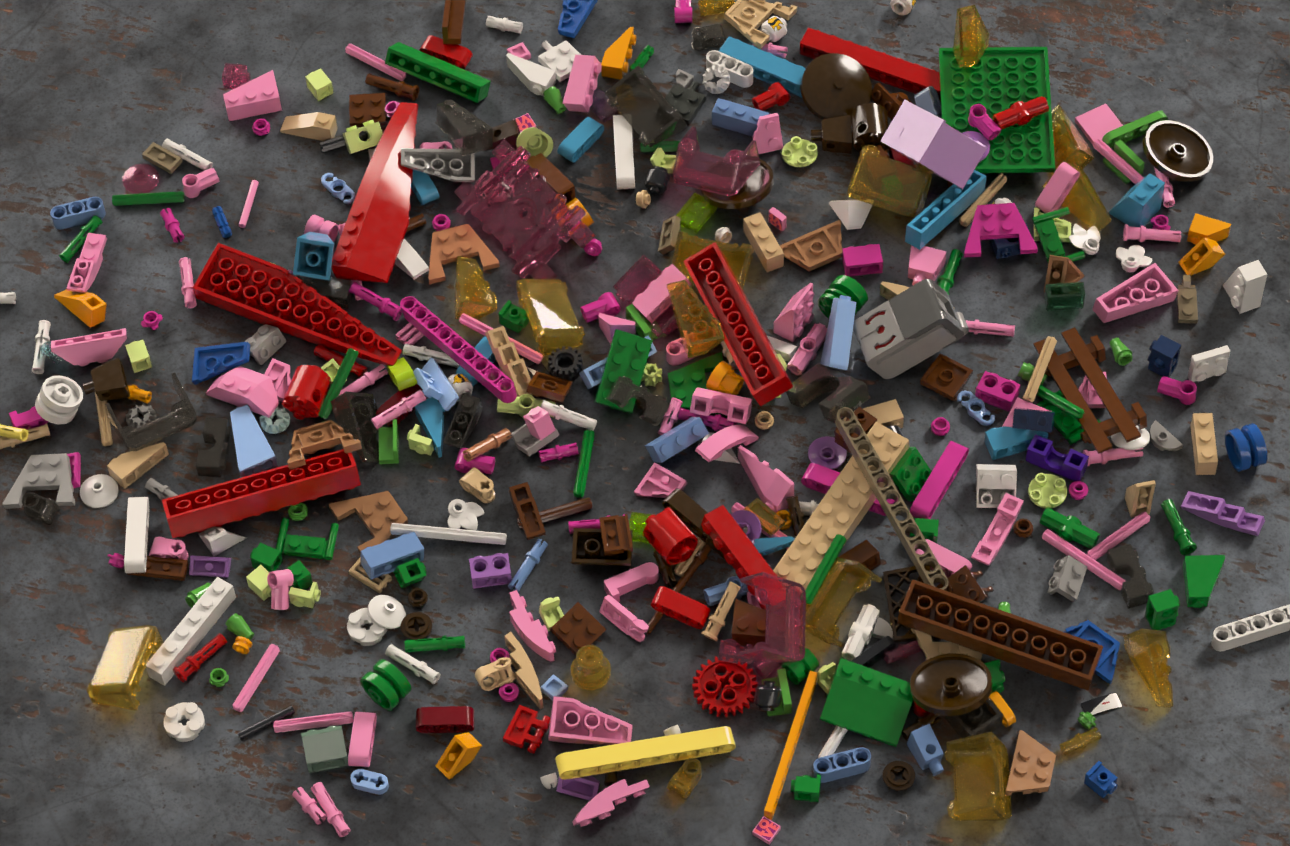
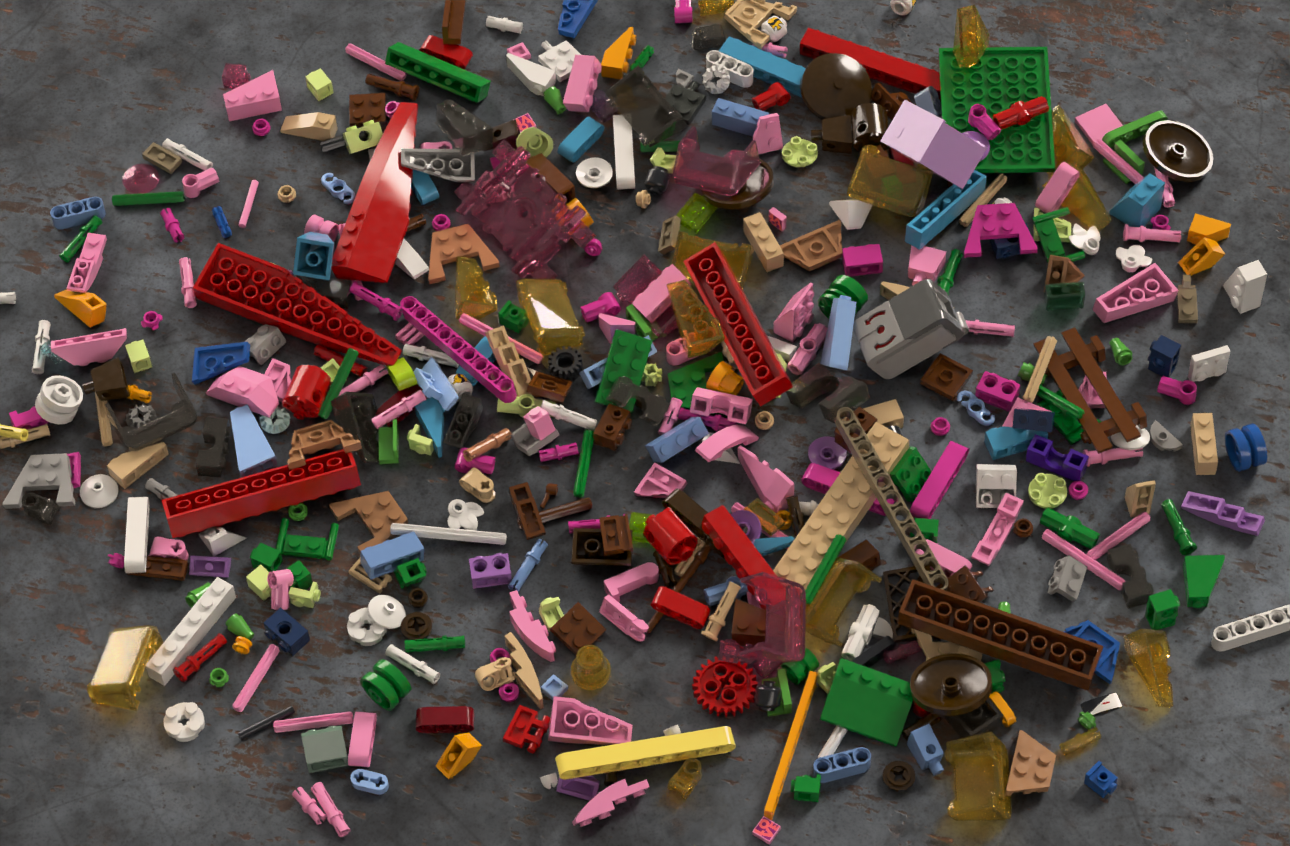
(283, 622): none -> dark blue brick
(286, 194): none -> tan plate
(551, 489): none -> reddish brown hand
(594, 167): none -> white dish
(612, 427): none -> reddish brown brick
(723, 235): white plate -> none

